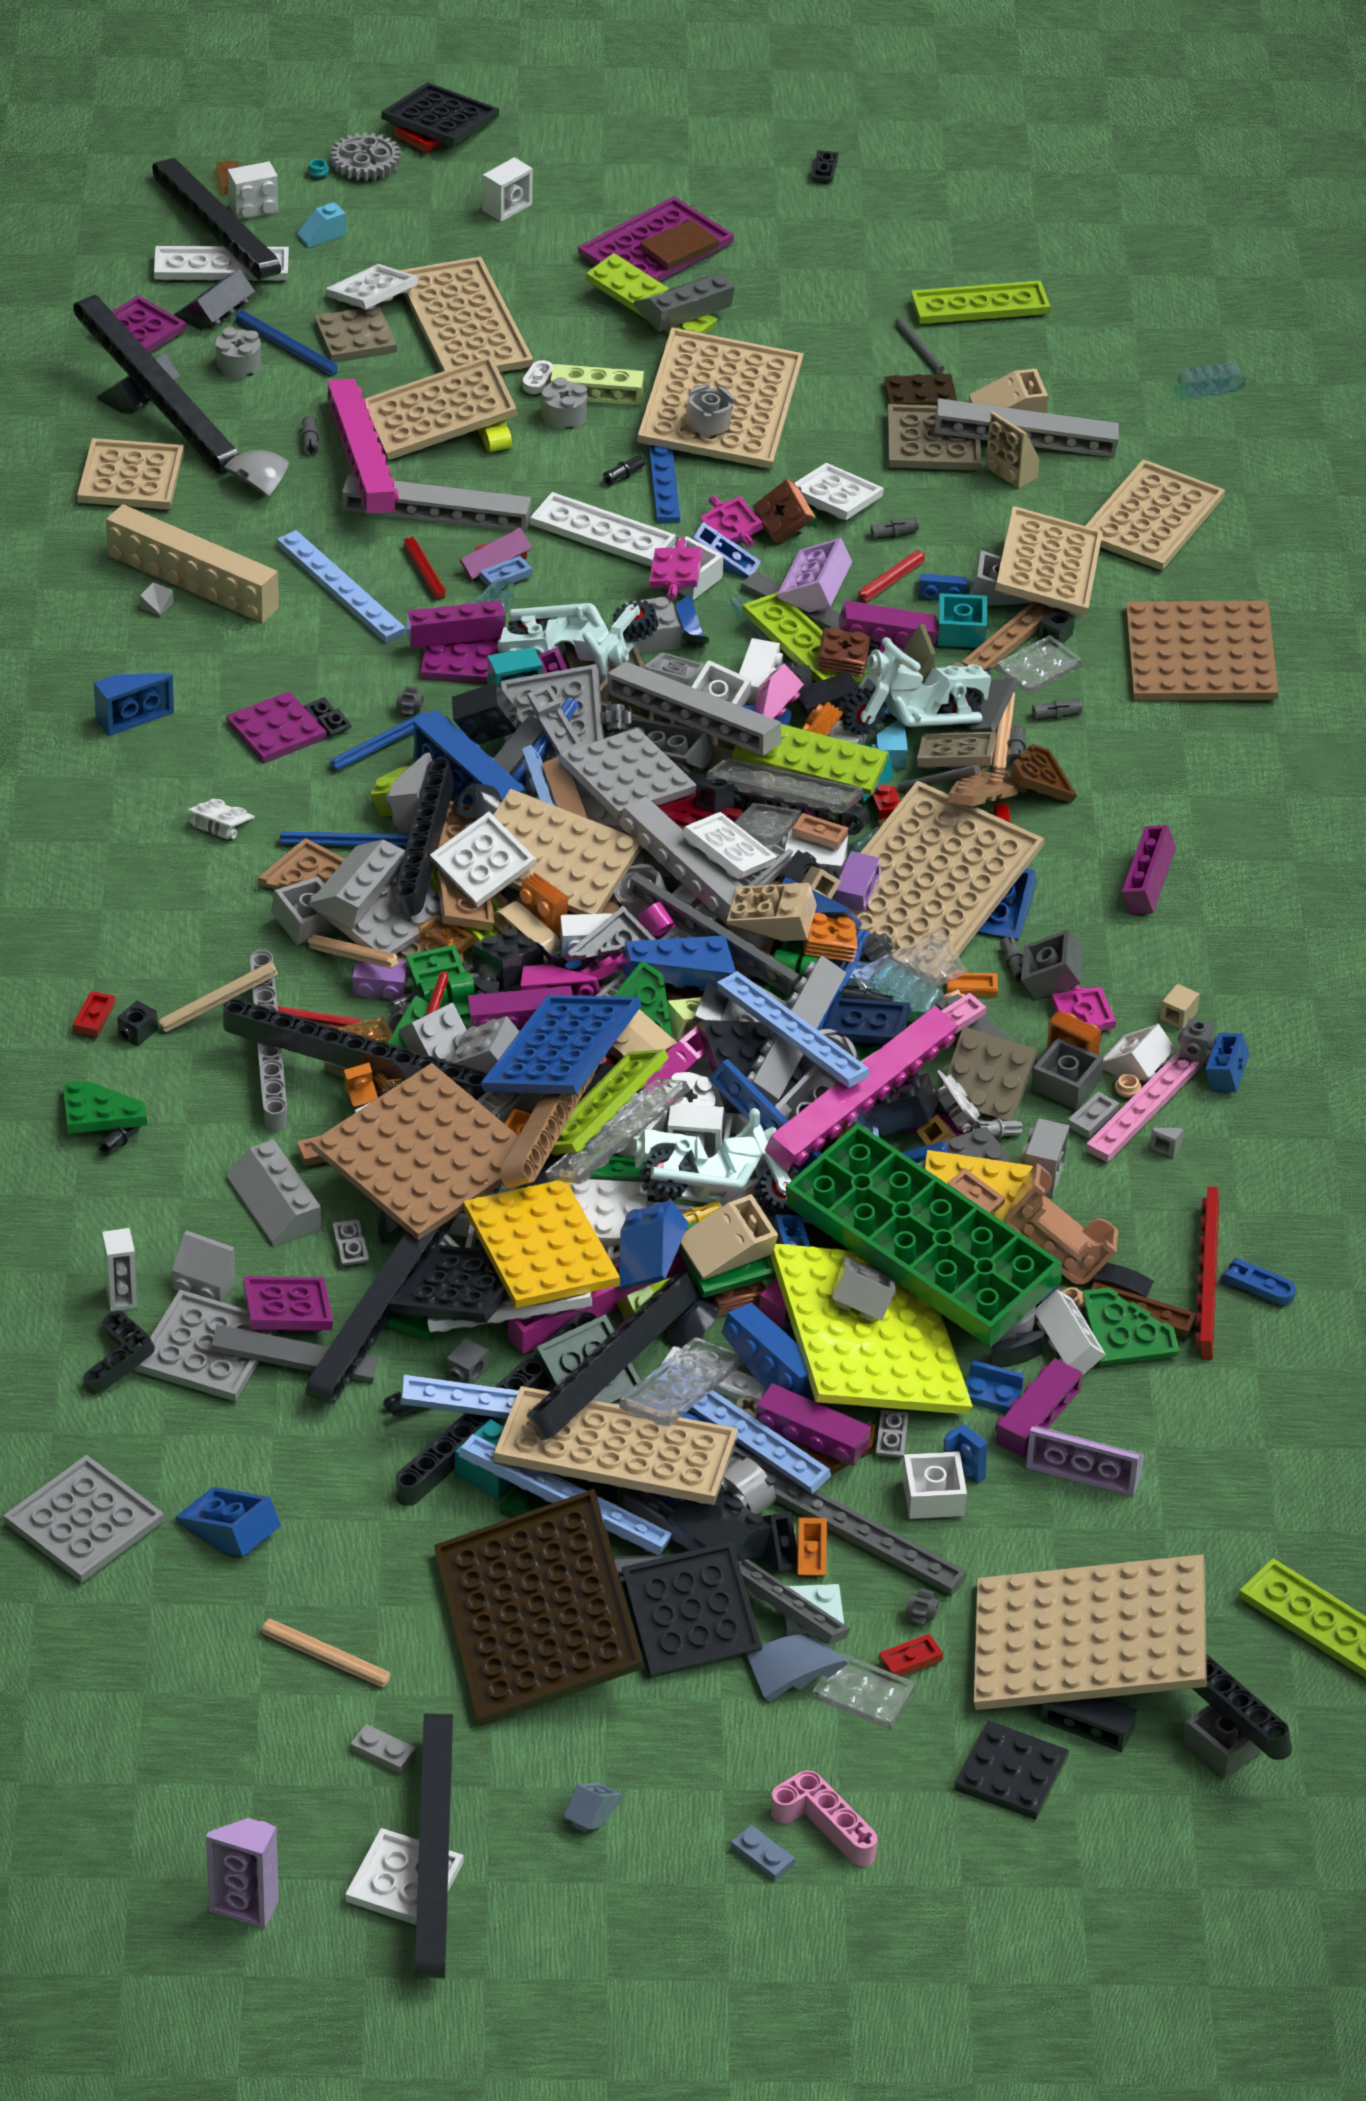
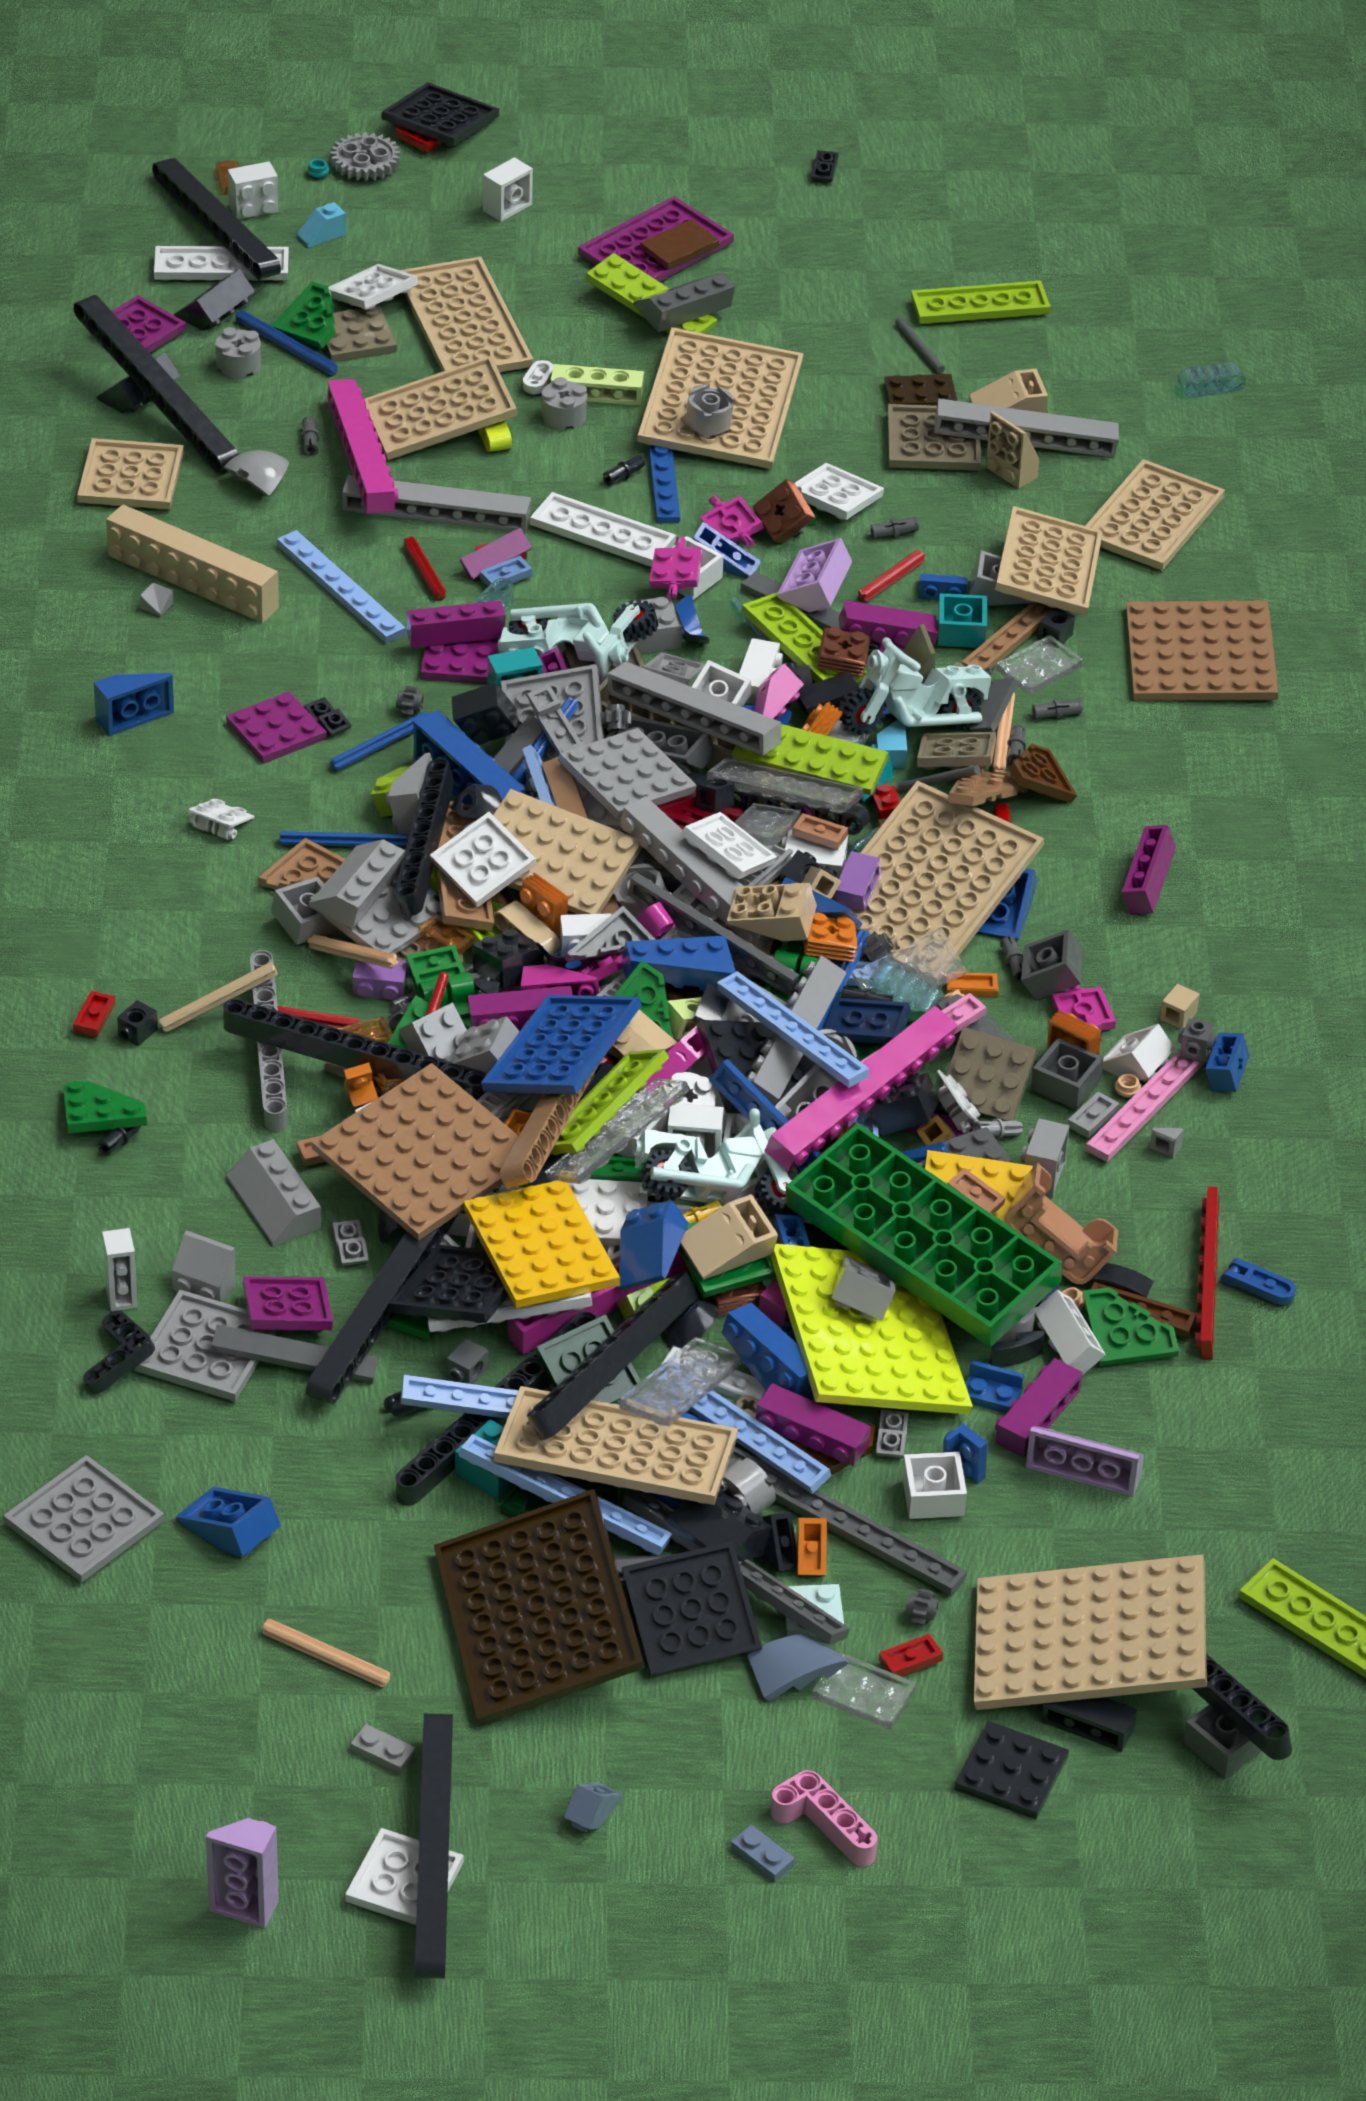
(309, 317): none -> green plate

